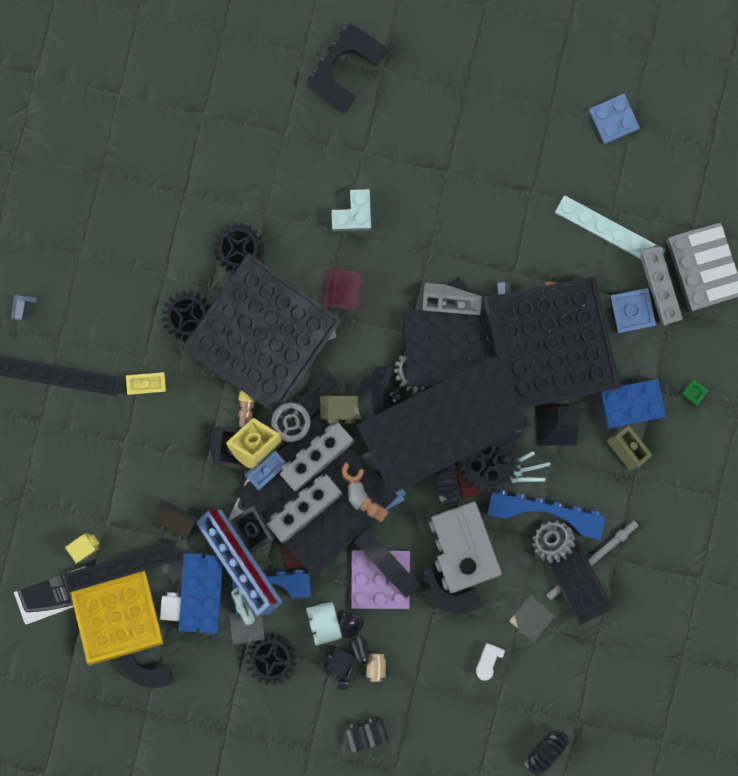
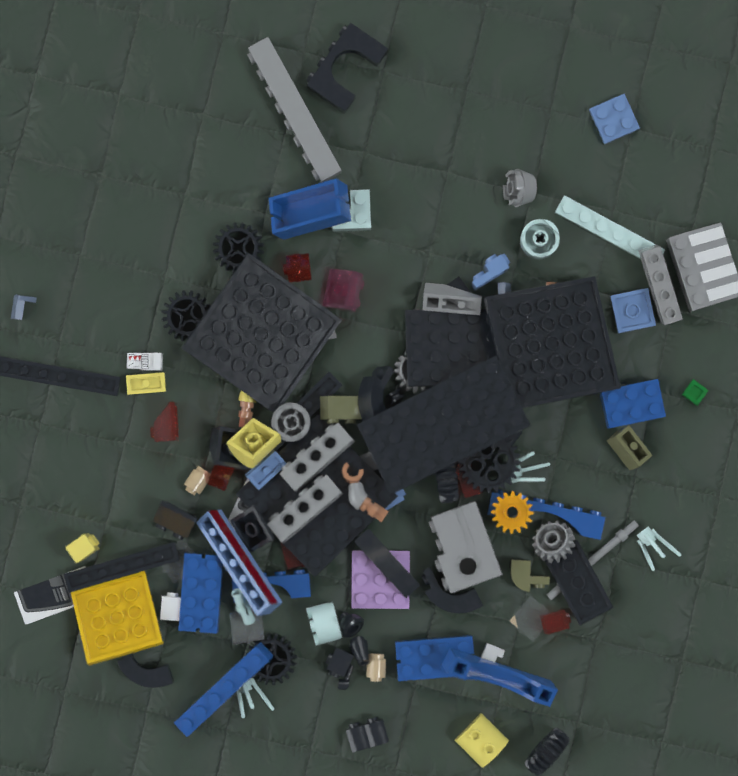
(145, 361): none -> white leg
(166, 425): none -> clear red slope
(197, 481): none -> tan brick
(221, 477): none -> clear red brick
(223, 689): none -> blue arch
(245, 689): none -> light aqua plant
(294, 109): none -> light grey brick
(297, 267): none -> clear red brick
(309, 209): none -> blue piece
(425, 656): none -> blue piece
(476, 668): none -> blue arch
(482, 740): none -> light yellow brick
(494, 267): none -> medium blue plate
(520, 187): none -> light grey cone
(521, 576): none -> olive brick
(522, 512): none -> light orange gear
(528, 239): none -> light aqua brick
(555, 621): none -> clear red brick
(557, 425): black slope -> none
(647, 537): none -> light aqua plant

